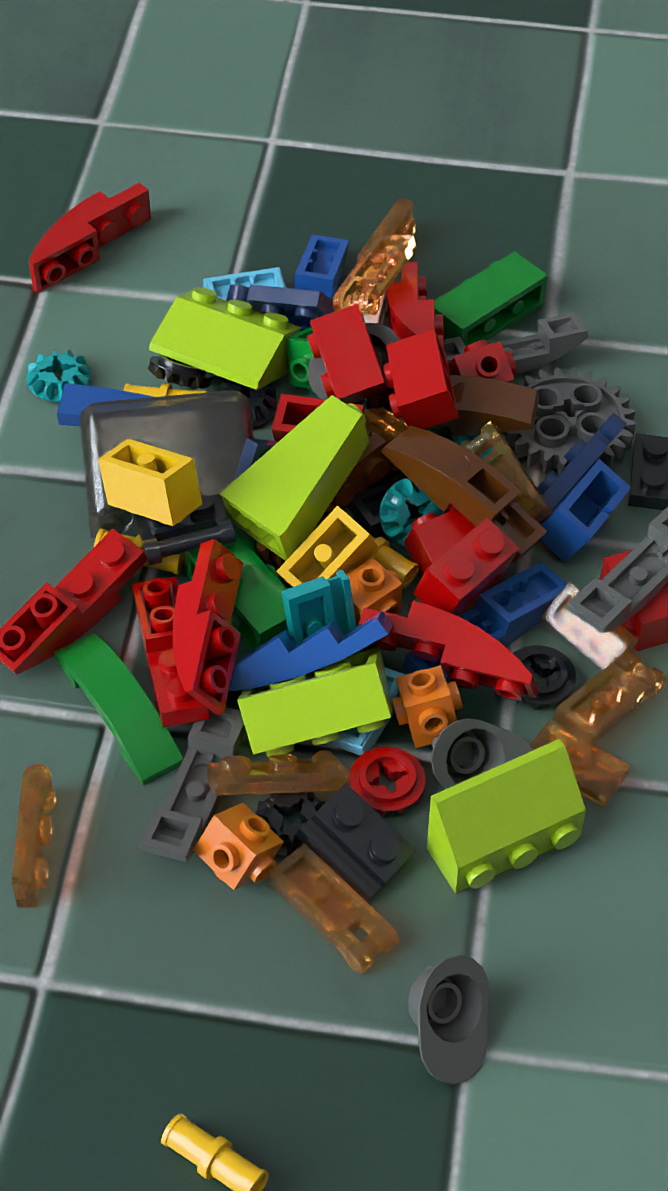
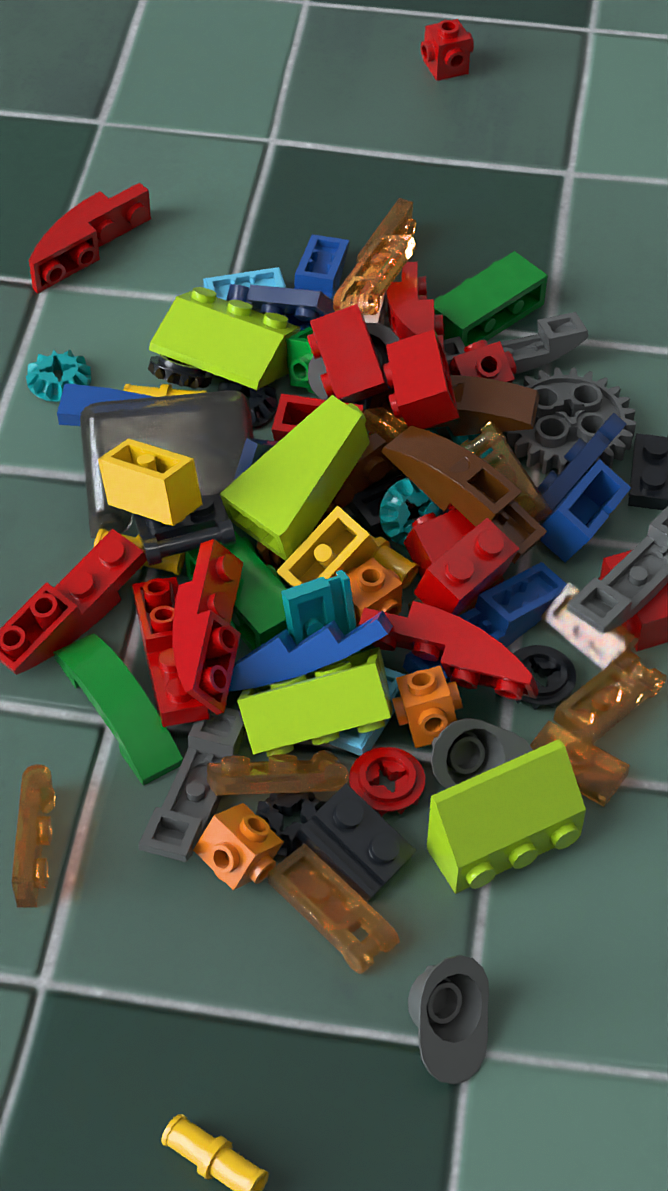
(447, 49): none -> red brick

